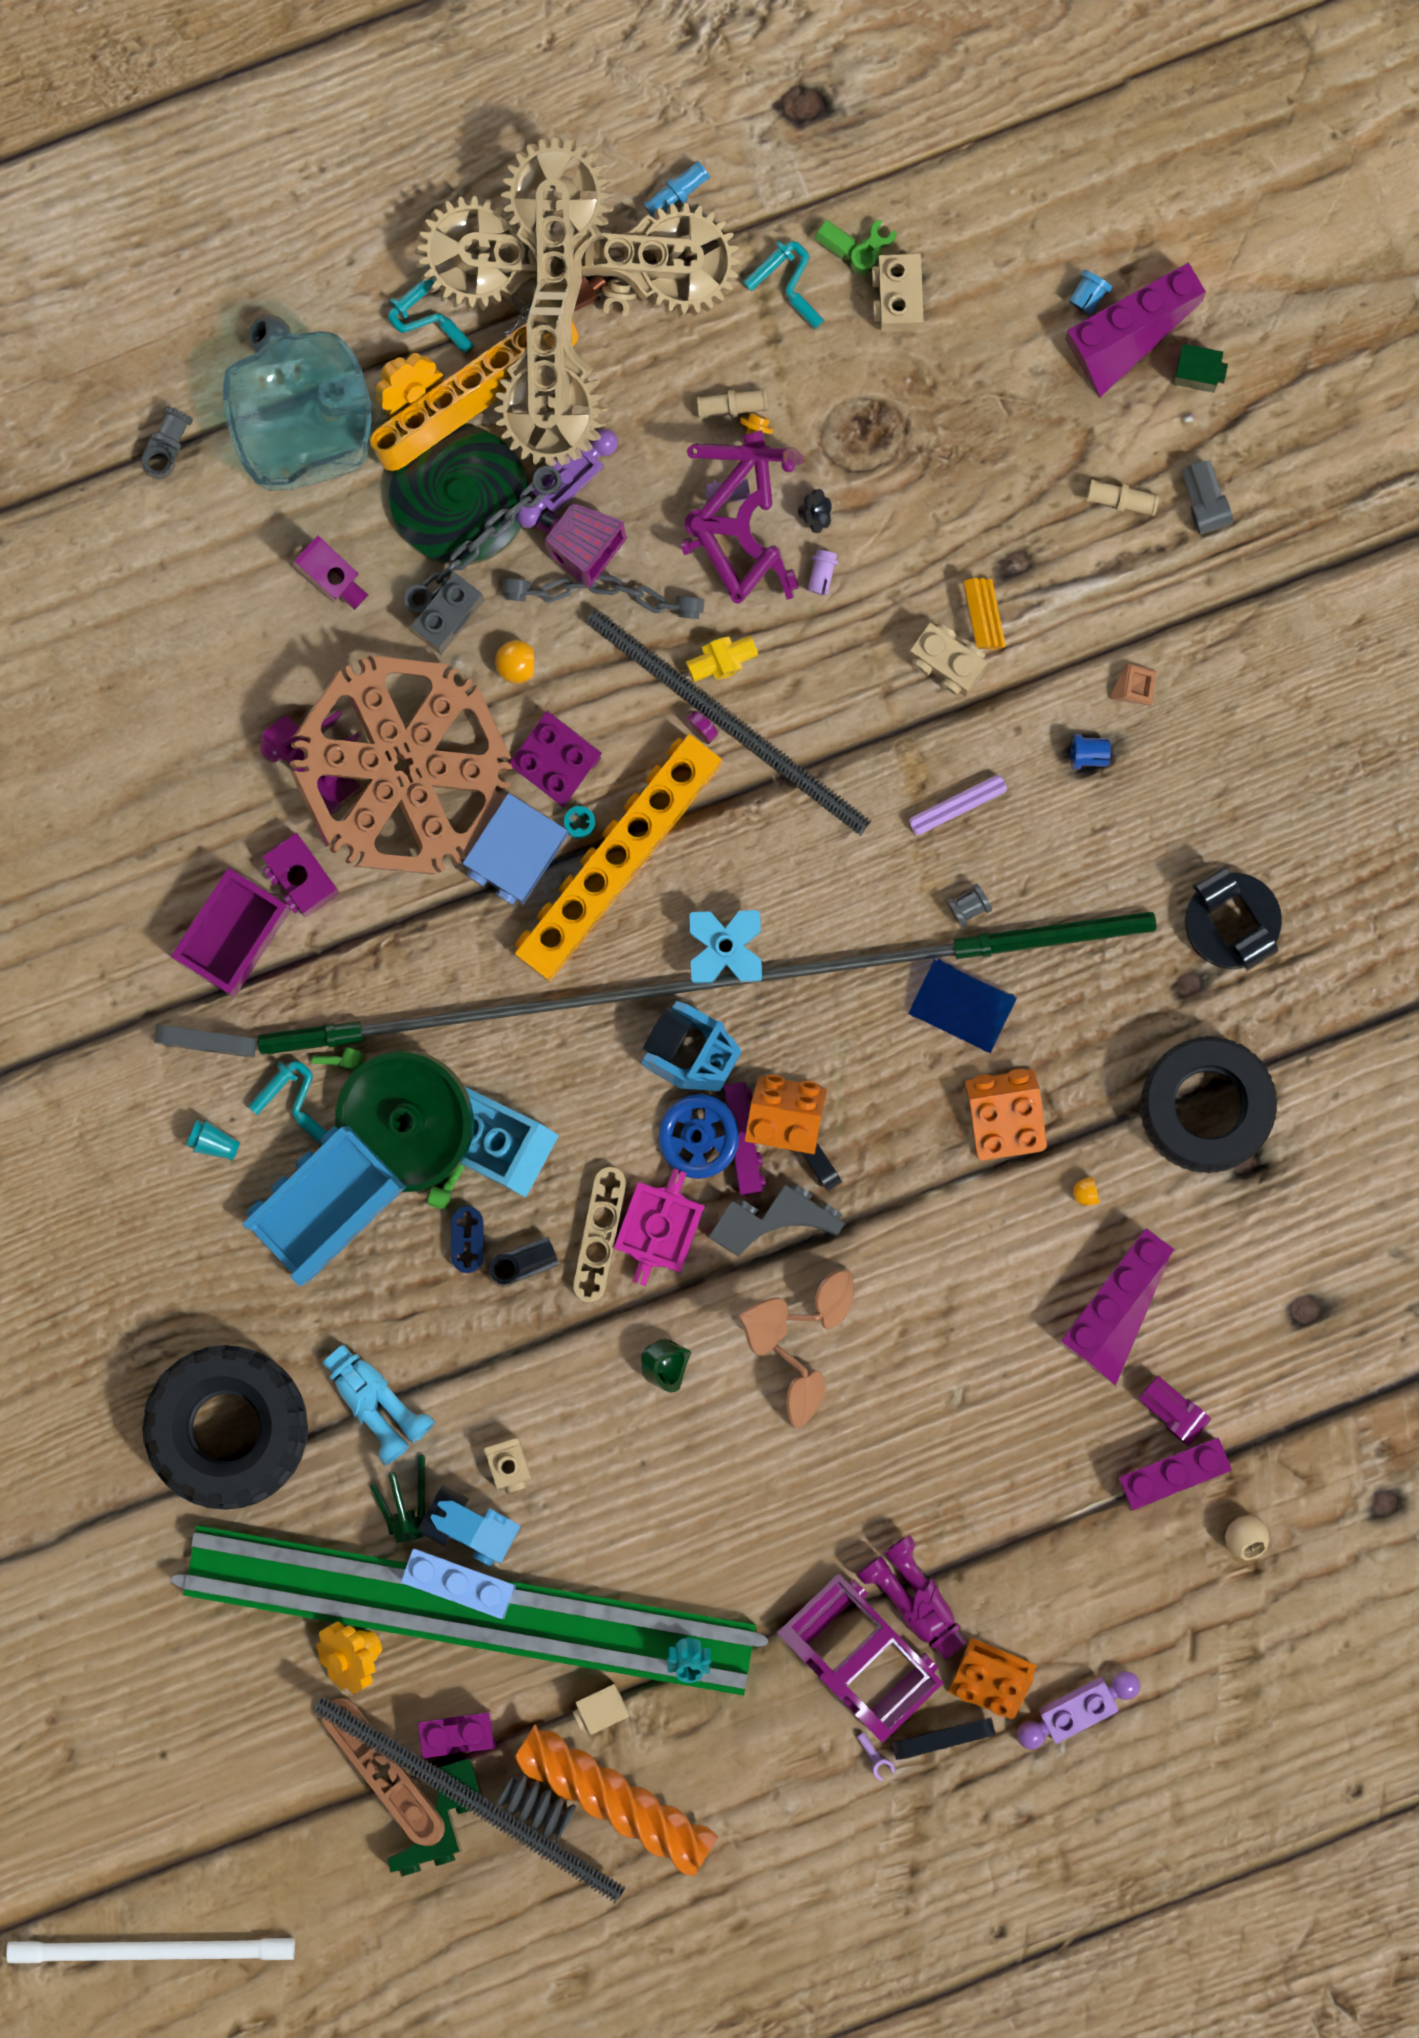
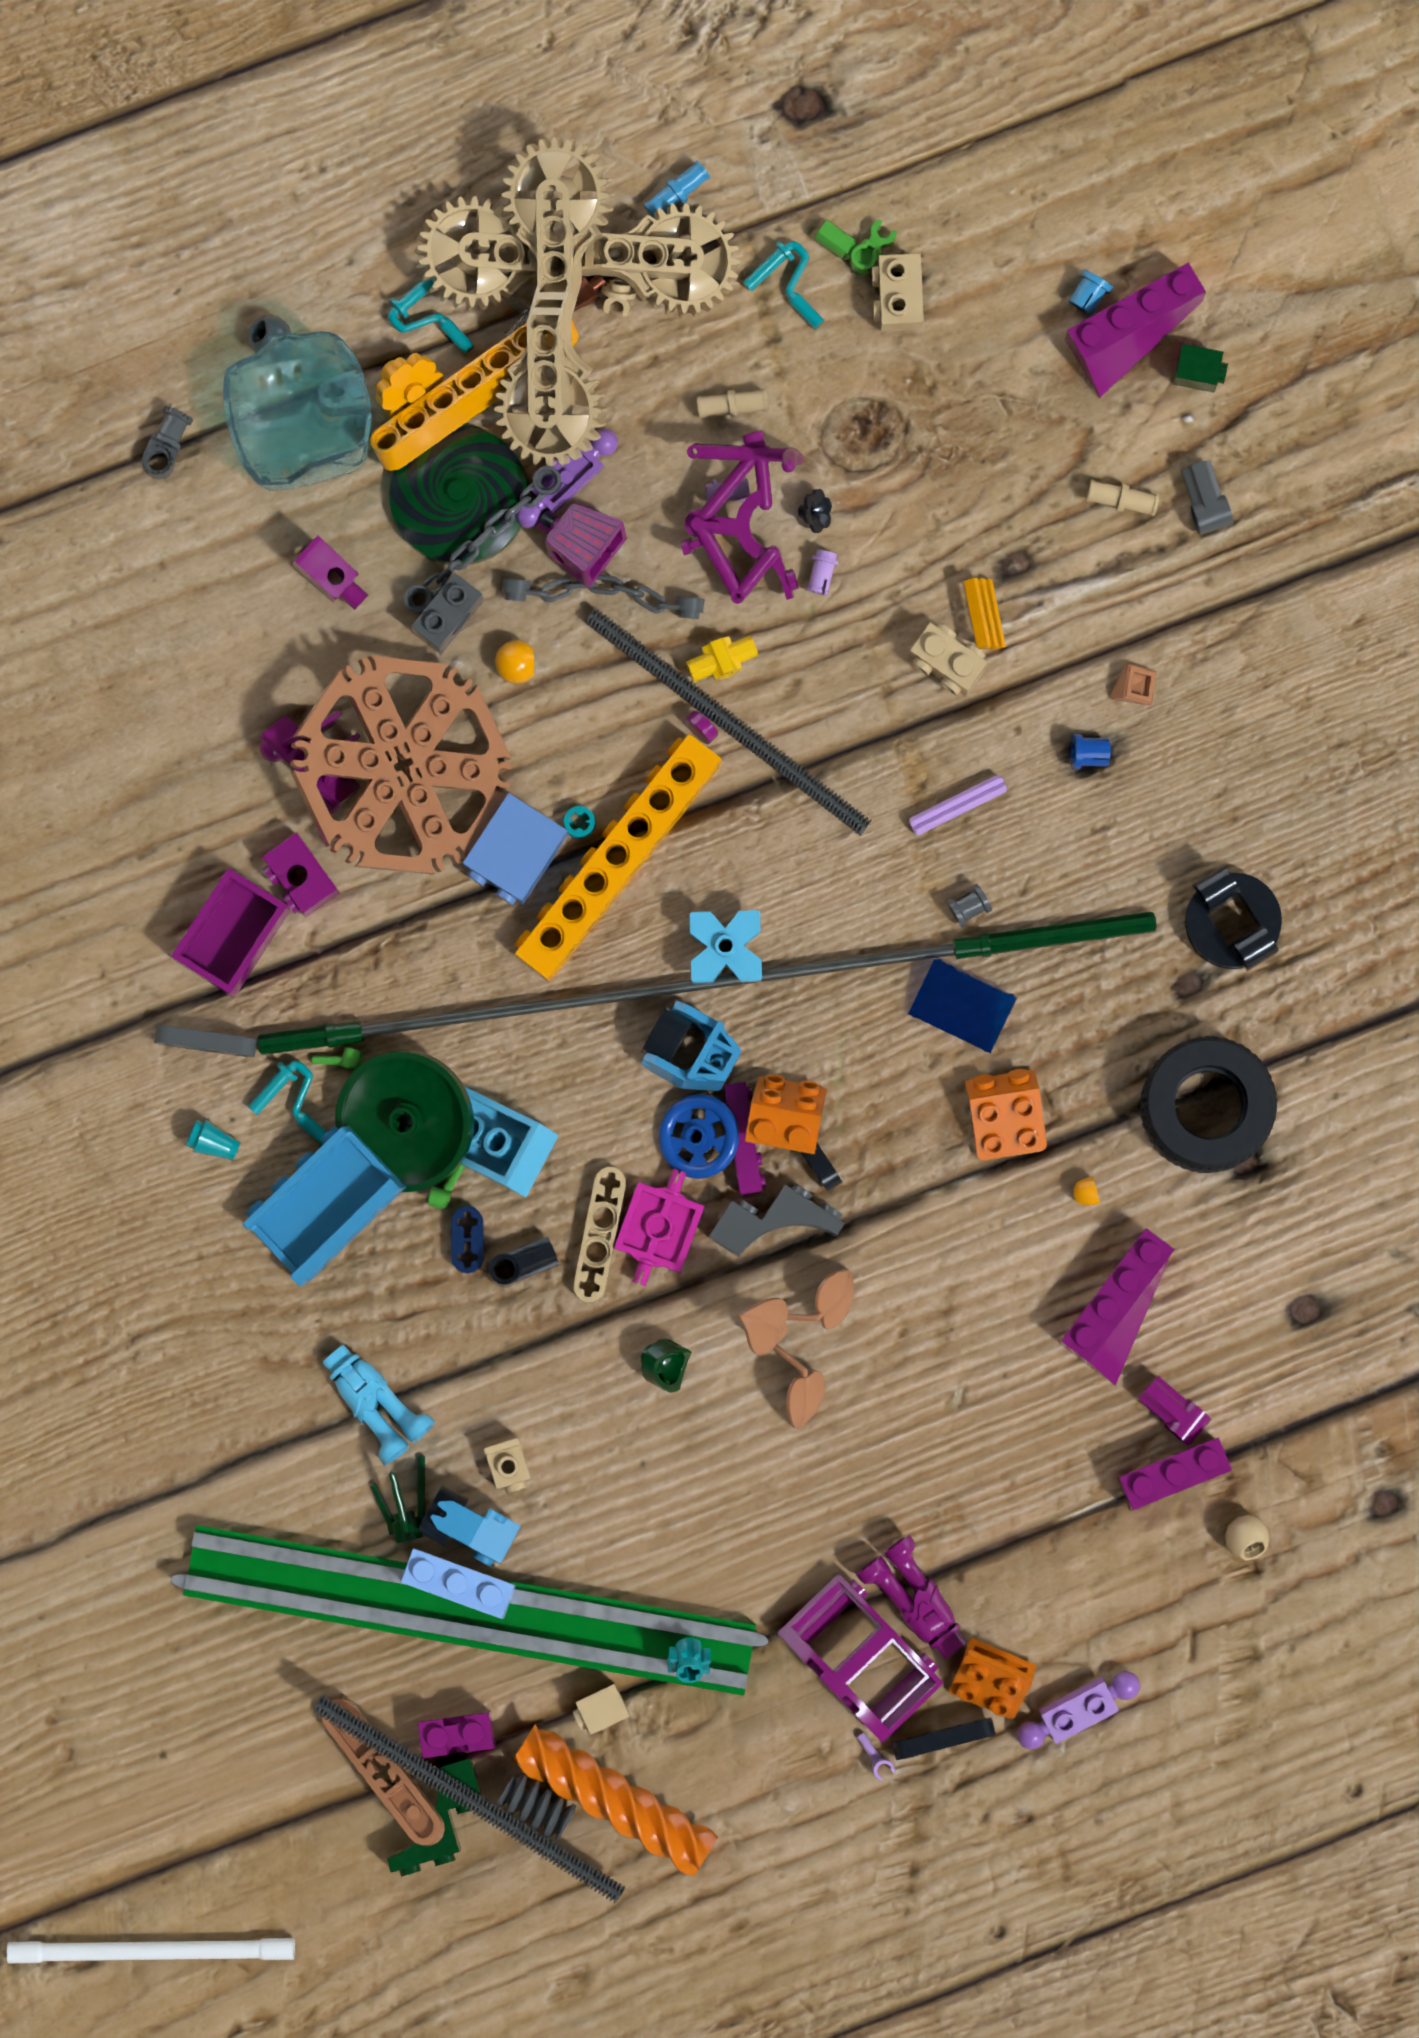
(171, 1417): black tyre -> none
(349, 1655): light orange plant -> none
(555, 758): magenta hinge -> none
(757, 422): light orange plate -> none

